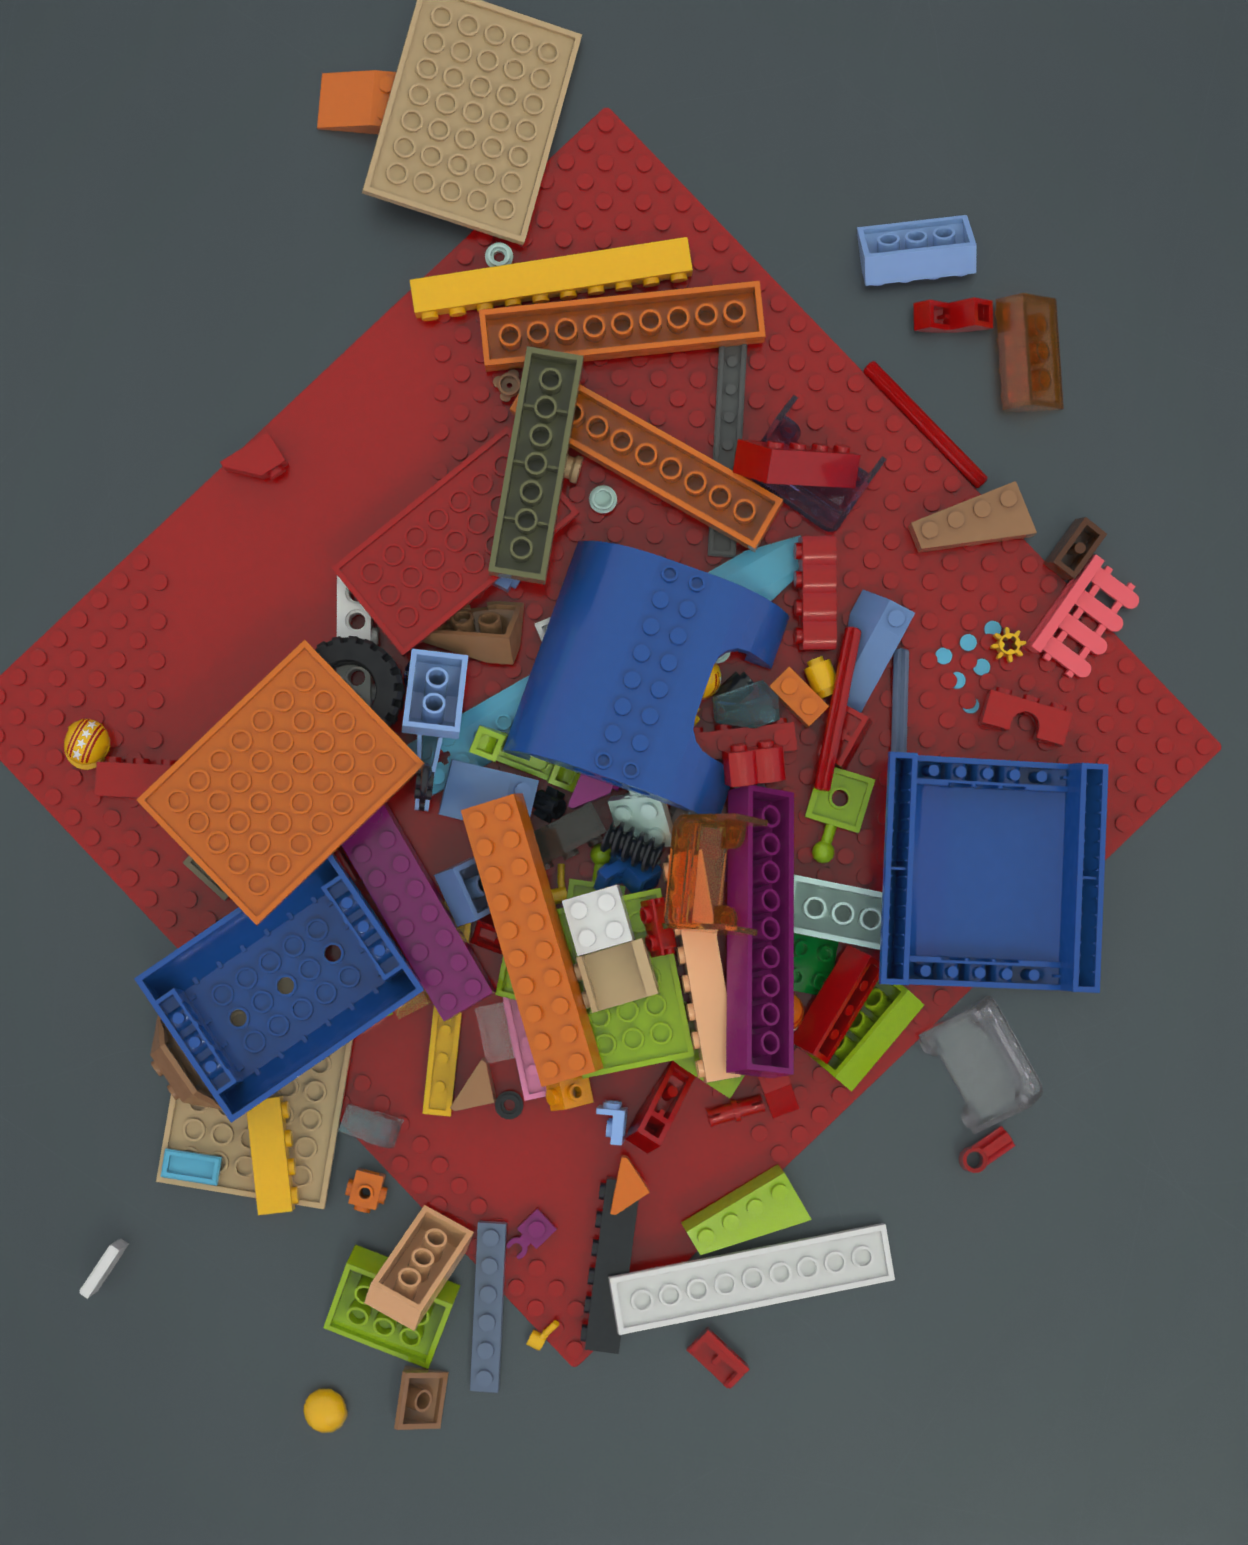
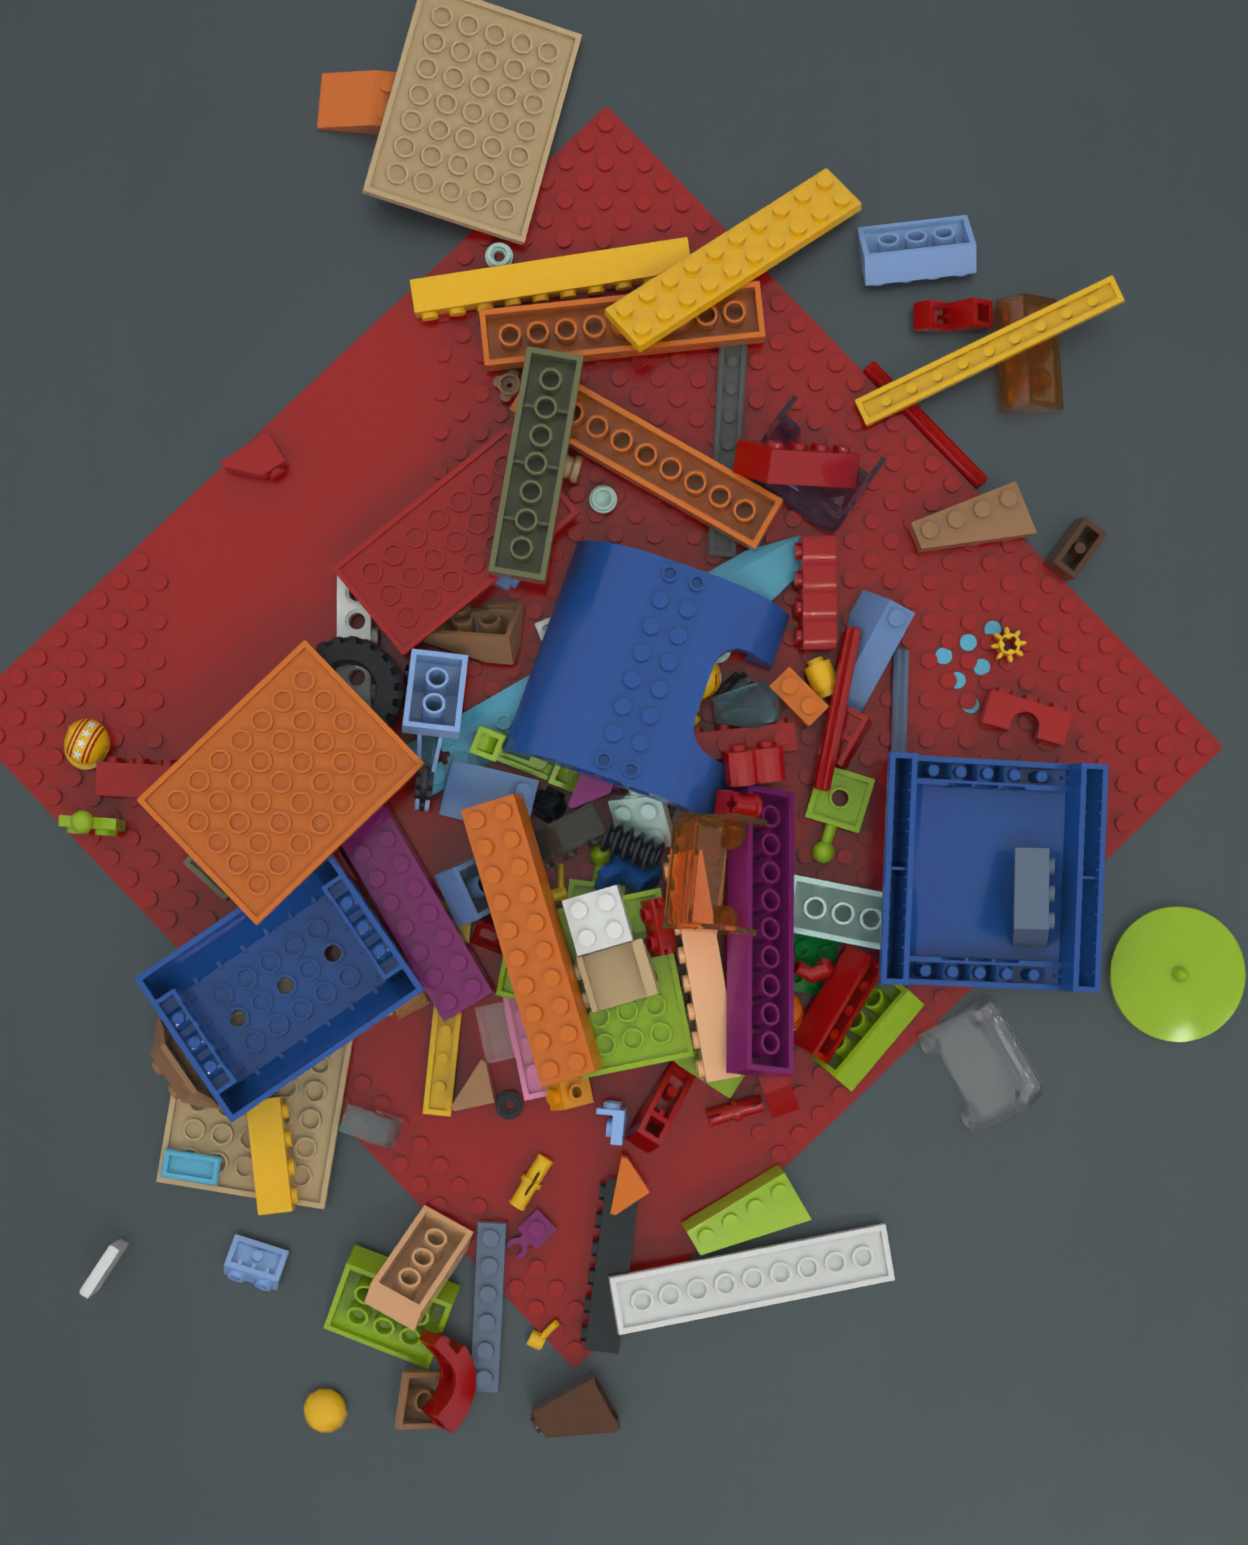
(82, 822): none -> lime plate
(255, 1263): none -> light blue bracket
(366, 1179): orange brick -> none
(456, 1384): none -> red arch
(531, 1182): none -> yellow pin
(576, 1410): none -> reddish brown slope
(718, 1358): red hinge -> none
(732, 260): none -> yellow plate
(736, 802): none -> red piece
(816, 973): none -> red arm
(988, 1149): red piece -> none
(990, 350): none -> yellow plate
(1032, 897): none -> sand blue wedge
(1059, 617): coral fence -> none
(1176, 974): none -> lime container

